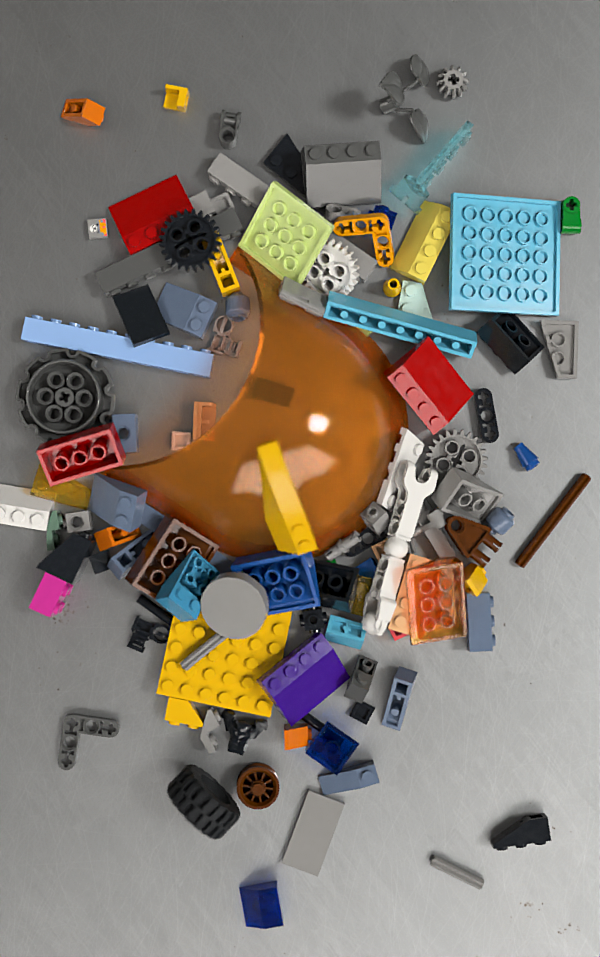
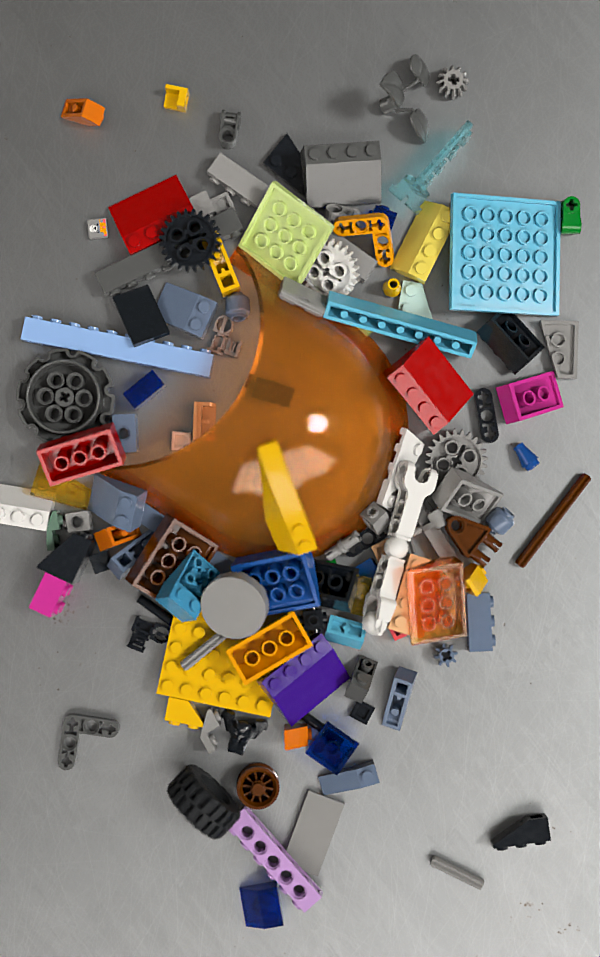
(144, 390): none -> clear blue brick
(269, 648): none -> light orange slope
(301, 900): none -> lavender brick
(445, 660): none -> sand blue gear
(529, 397): none -> dark pink slope

